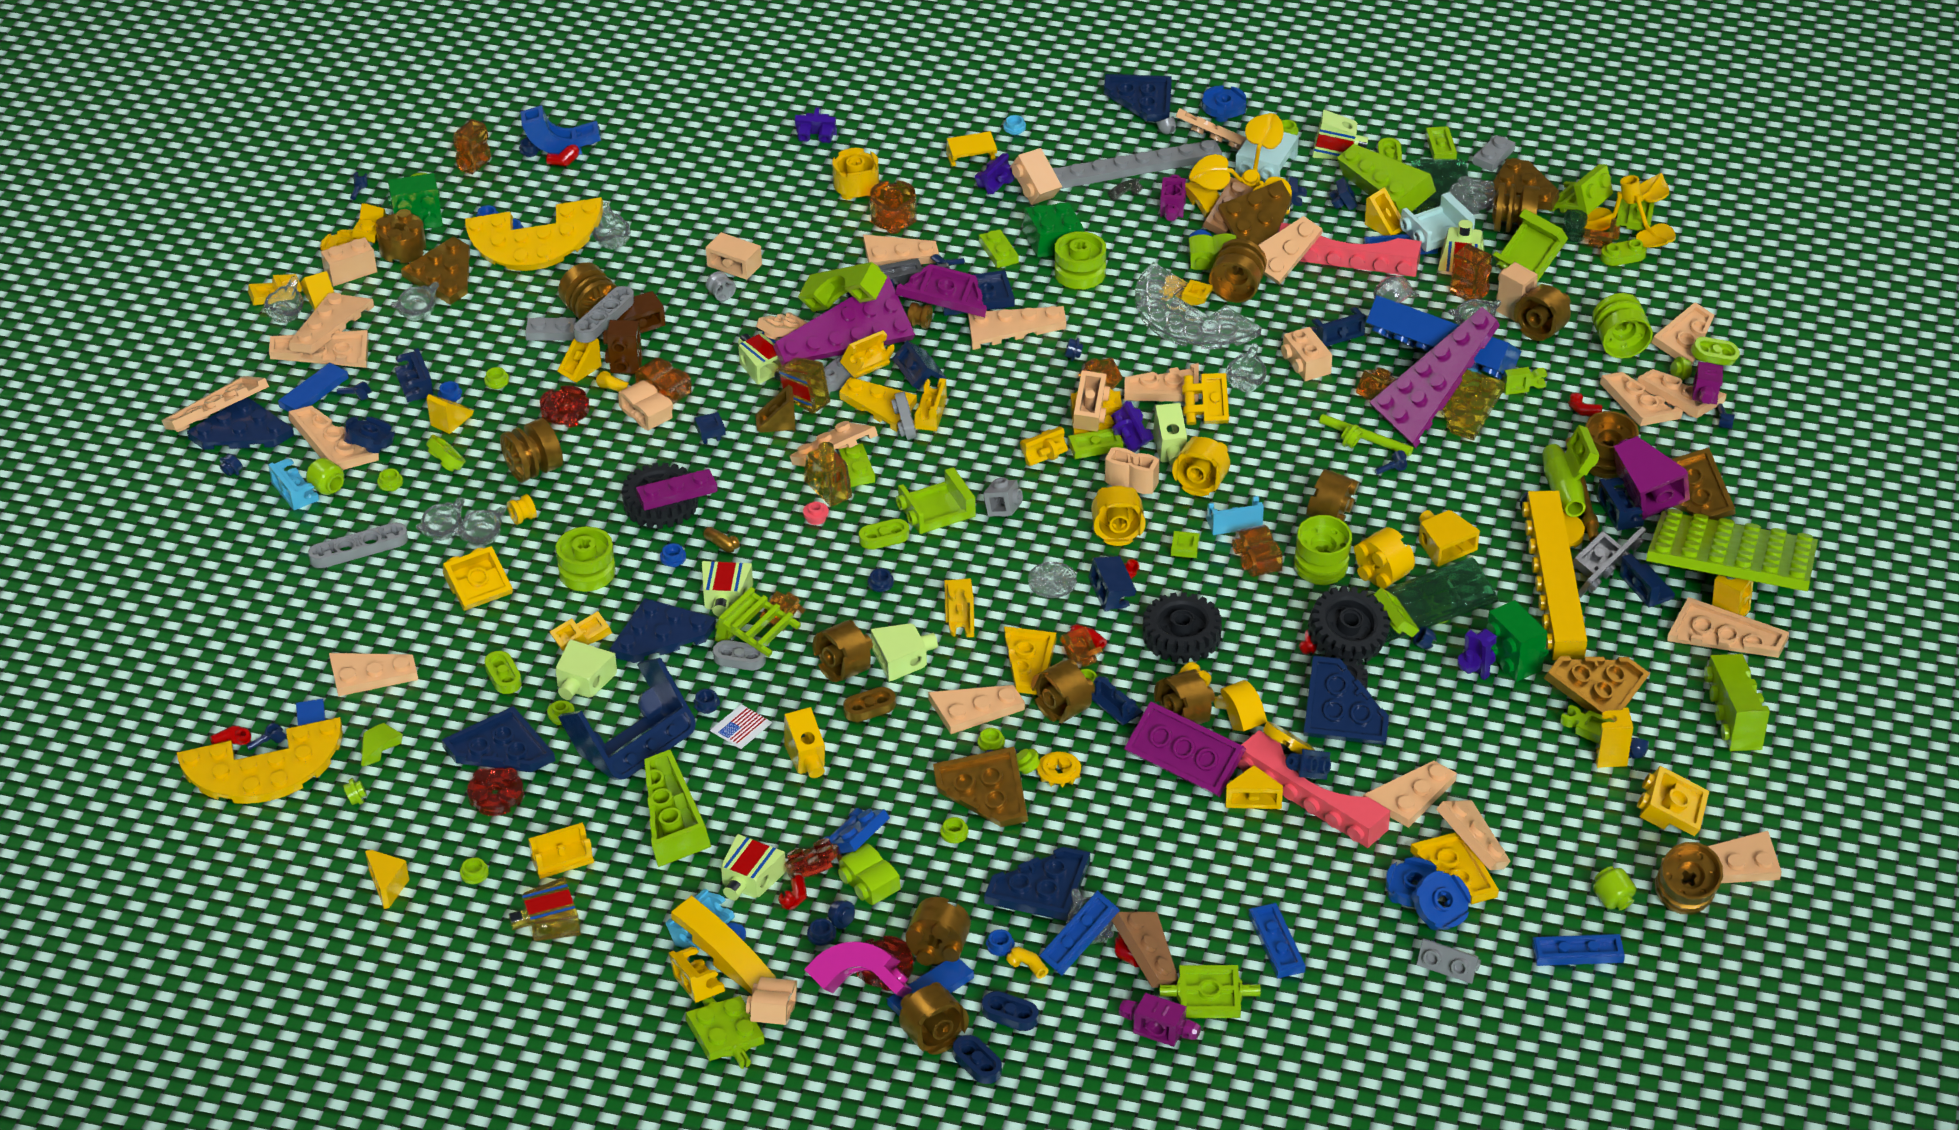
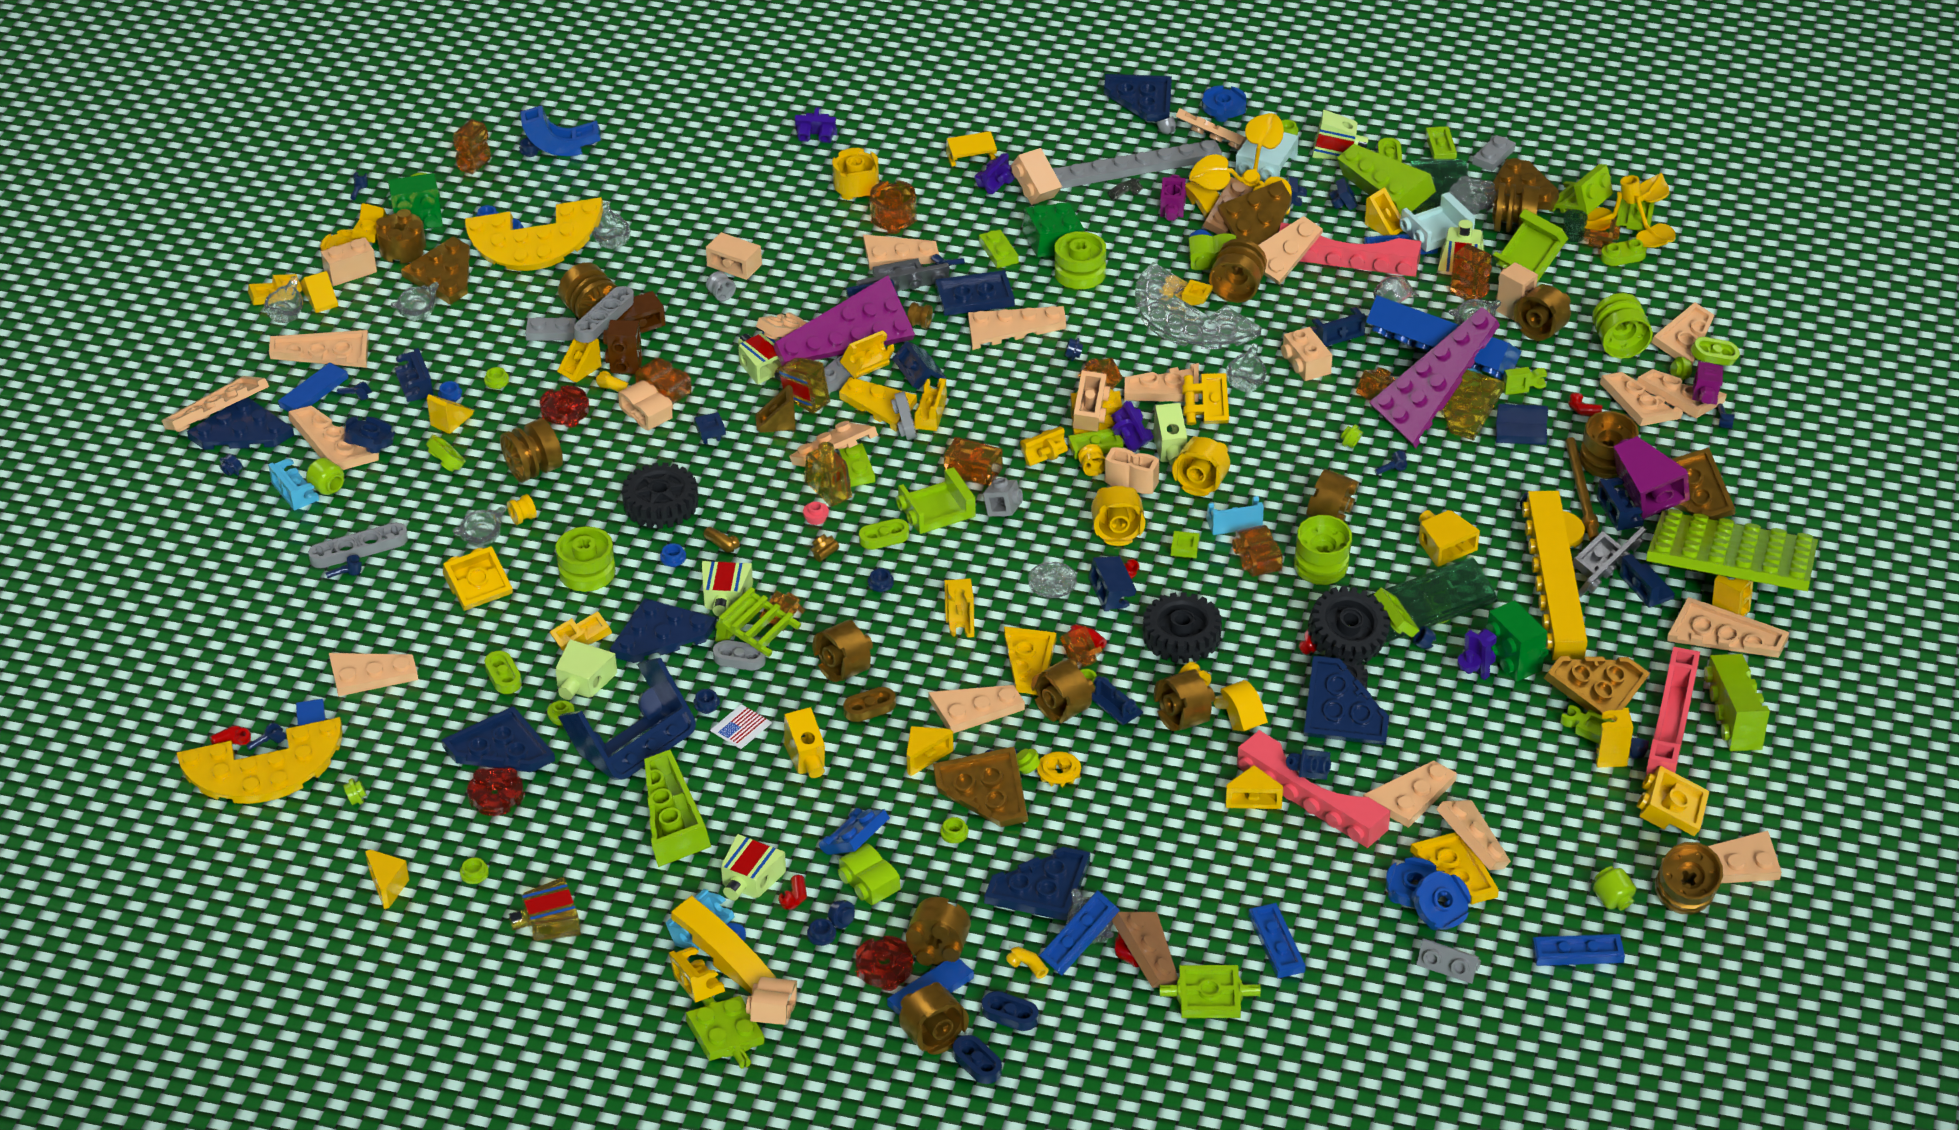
(328, 319): light nougat wing -> none
(353, 567): none -> dark blue hand
(376, 740): lime slope -> none
(389, 480): lime plate -> none
(441, 520): clear hair -> none
(560, 850): yellow hinge -> none
(565, 158): red arm -> none
(676, 489): magenta plate -> none
(812, 860): clear red plate -> none
(824, 288): lime arch -> none
(824, 547): none -> pearl gold plate
(844, 959): dark pink arch -> none
(901, 649): yellowish green torso -> none
(927, 746): none -> yellow slope
(946, 289): magenta wing -> none
(974, 460): none -> clear orange brick
(991, 739): lime plate -> none
(1000, 942): blue plate -> none
(1014, 125): medium azure plate -> none
(1092, 460): none -> yellow wheel
(1159, 1019): magenta piece -> none
(1185, 749): magenta plate -> none
(1286, 738): yellow tile -> none
(1367, 435): lime bar -> none
(1384, 558): yellow brick -> none
(1521, 424): none -> dark blue panel
(1566, 469): lime plate -> none
(1674, 710): none -> coral arch

